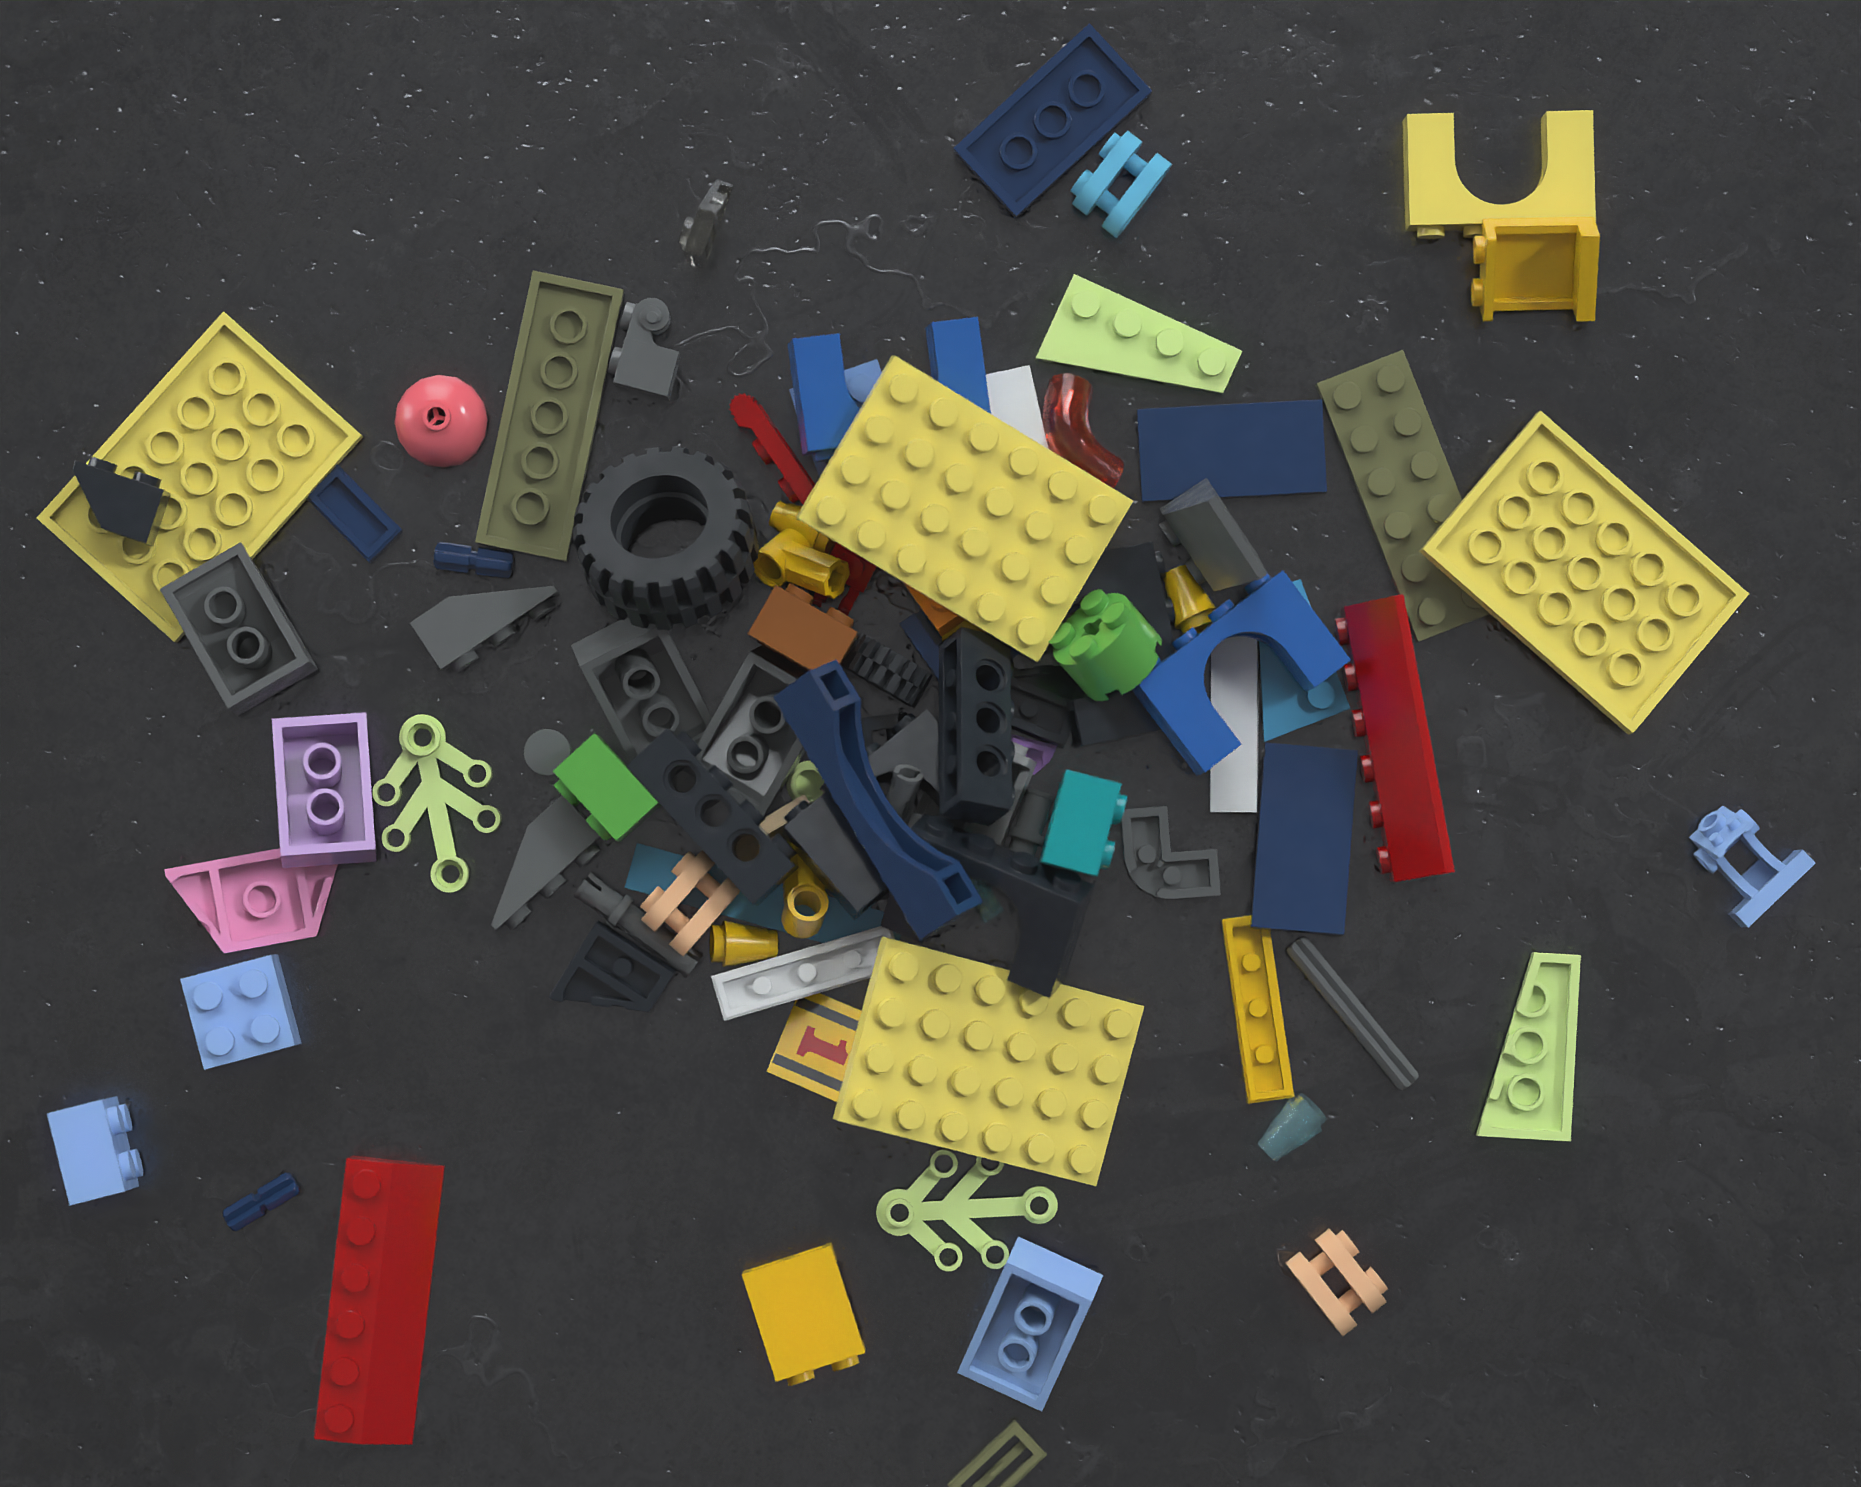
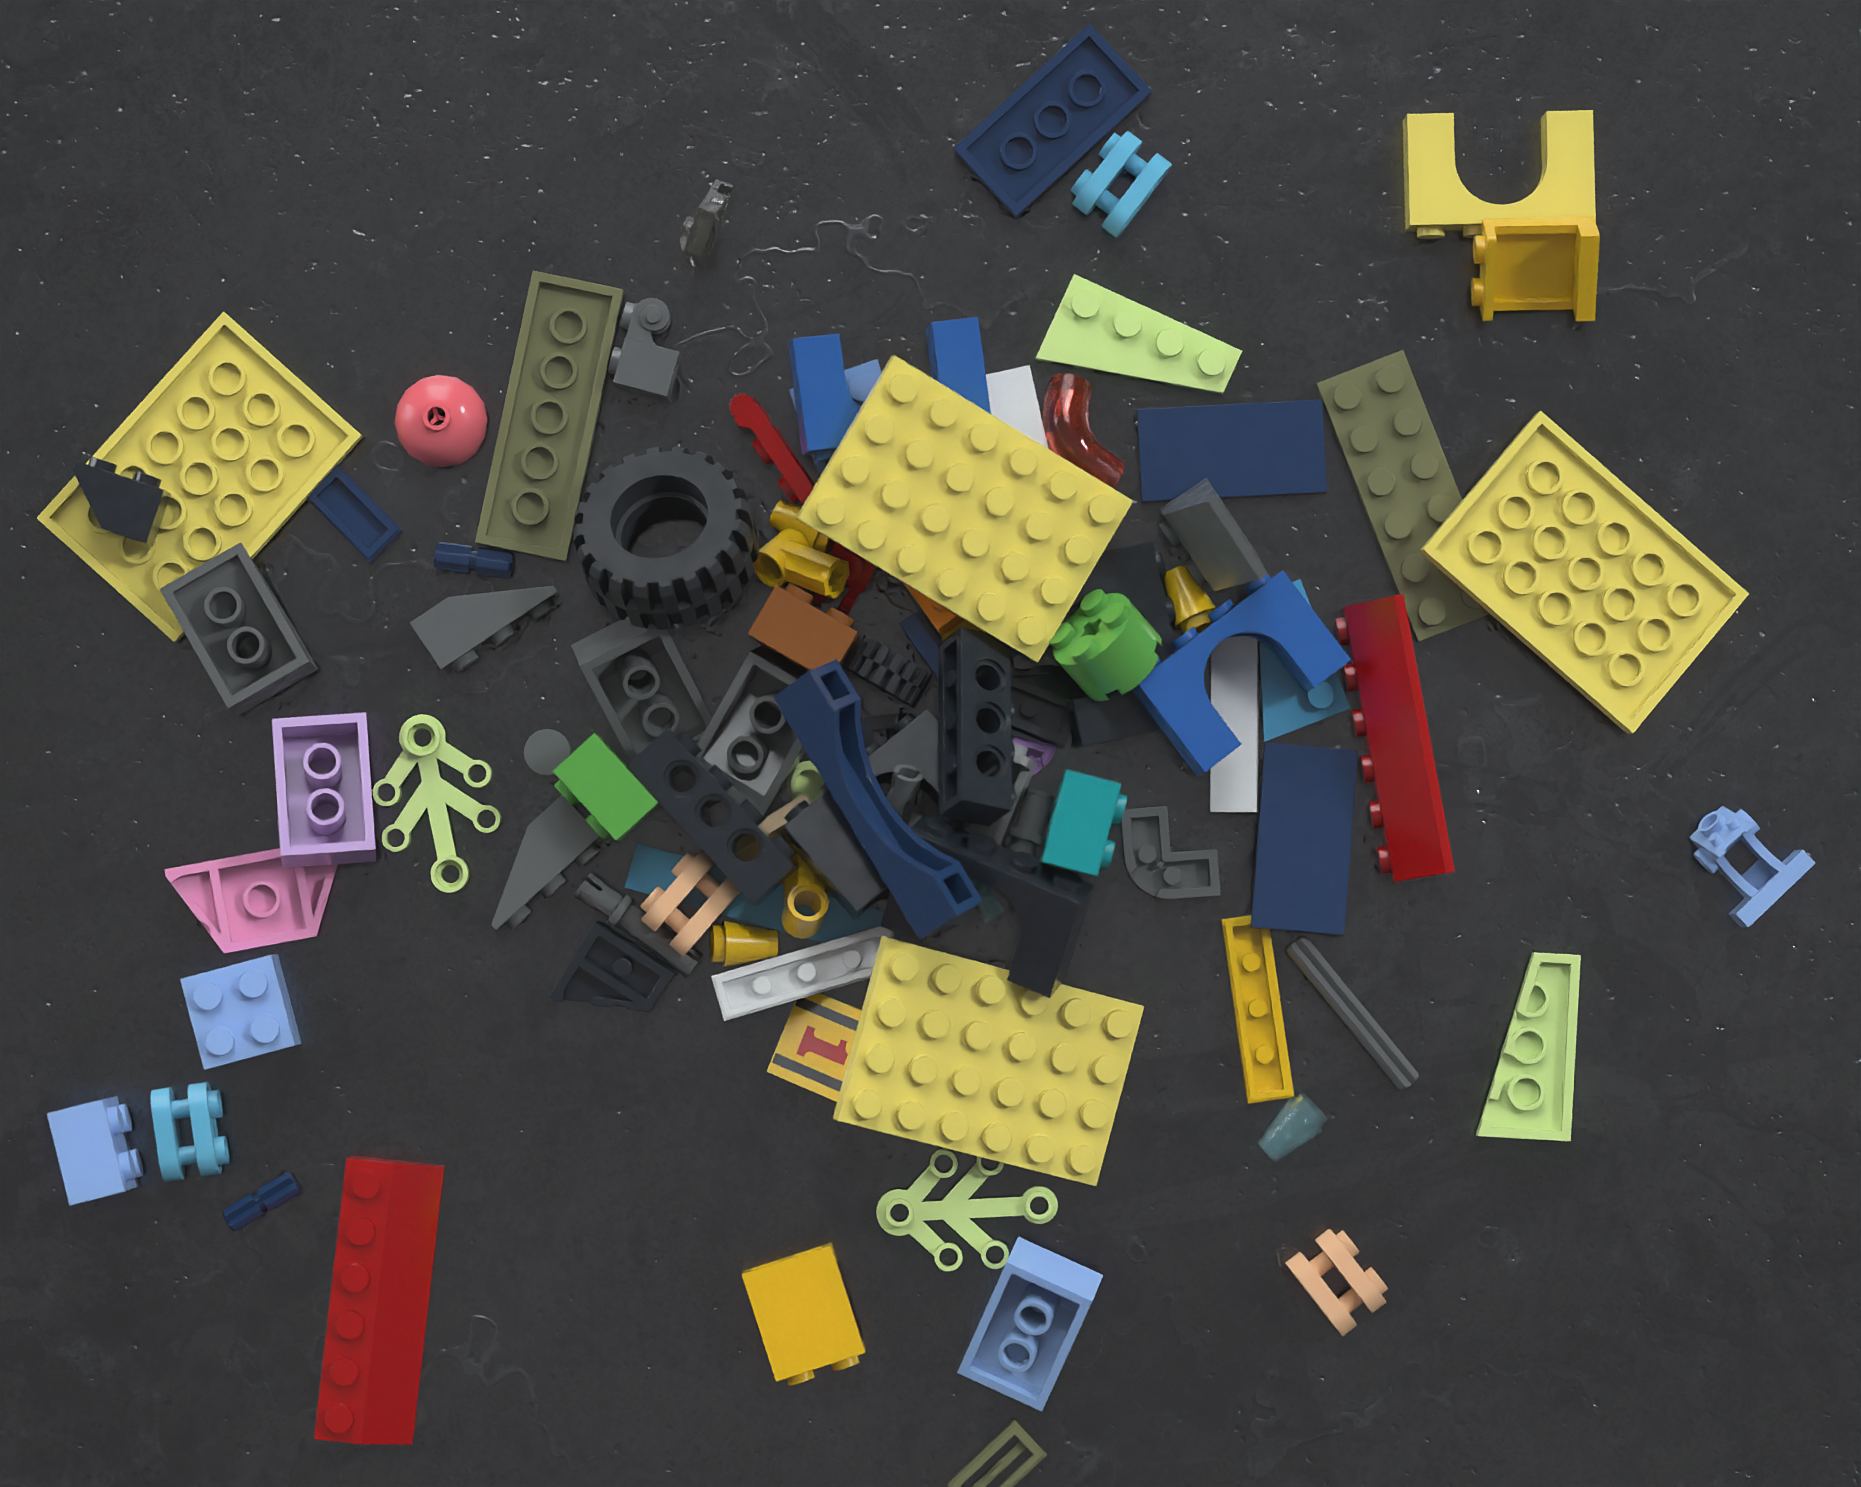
(208, 1149): none -> medium azure brick

